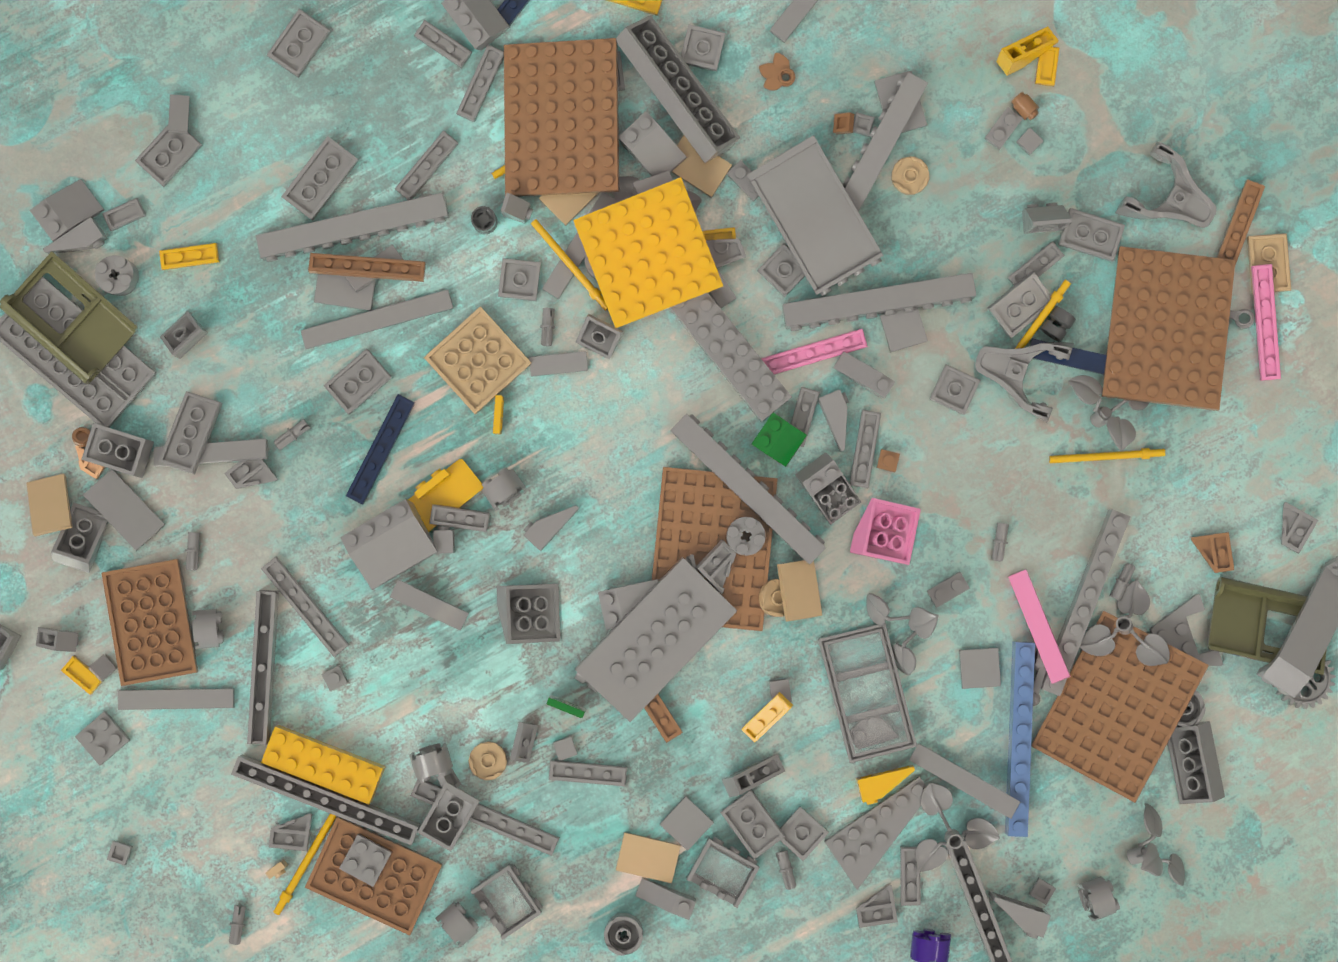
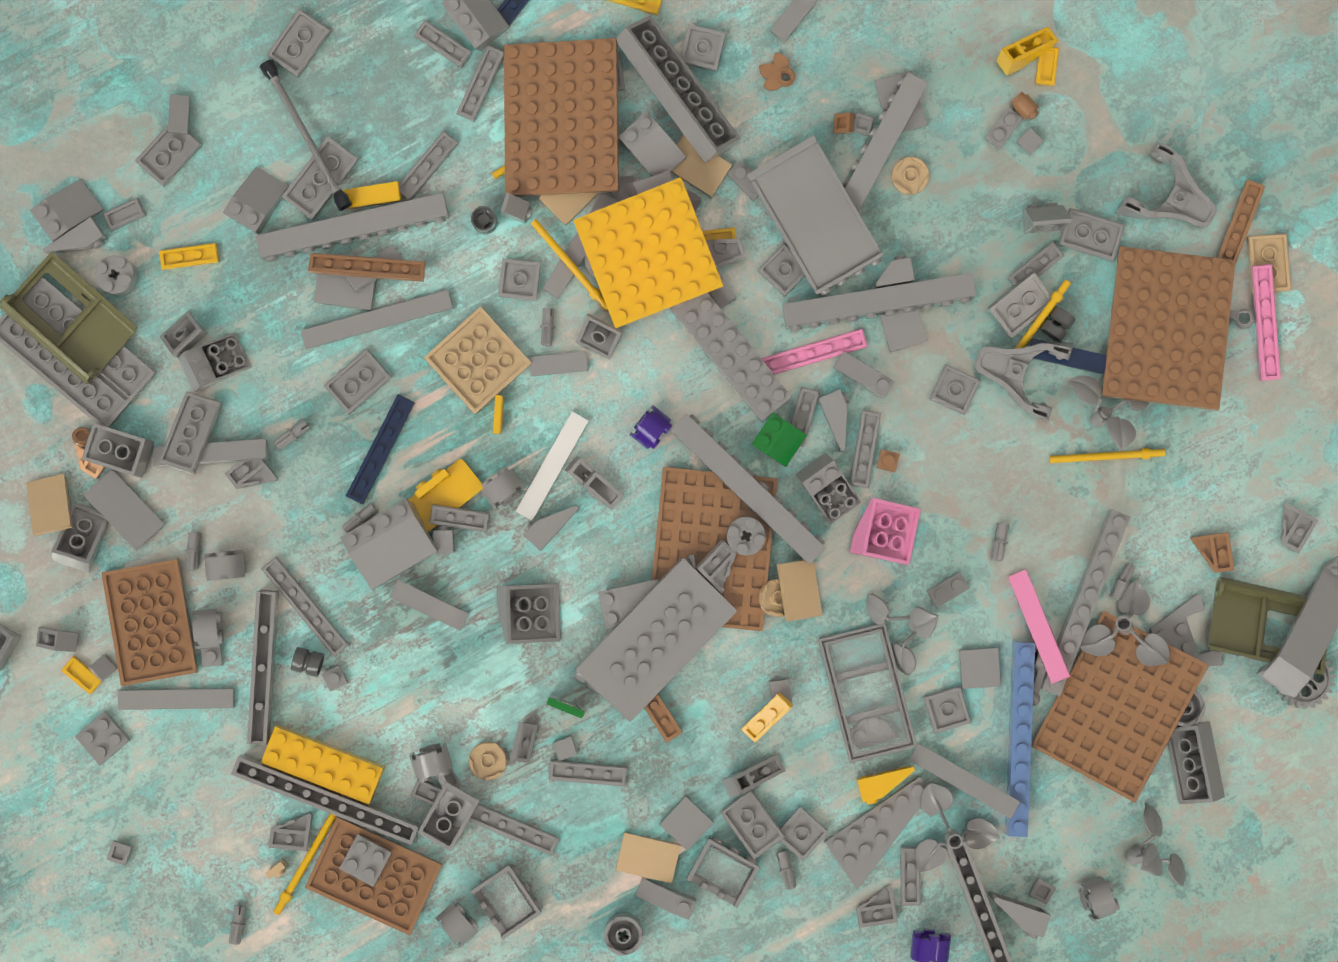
(212, 656): none -> light grey plate
(214, 362): none -> light grey slope
(224, 565): none -> light grey brick
(256, 200): none -> light grey slope
(270, 71): none -> light grey hose
(307, 662): none -> dark grey wheel
(360, 518): none -> light grey axle
(374, 194): none -> yellow tile
(552, 466): none -> white tile
(594, 482): none -> light grey slope
(651, 427): none -> dark purple brick
(897, 272): none -> light grey slope
(947, 709): none -> light grey tile

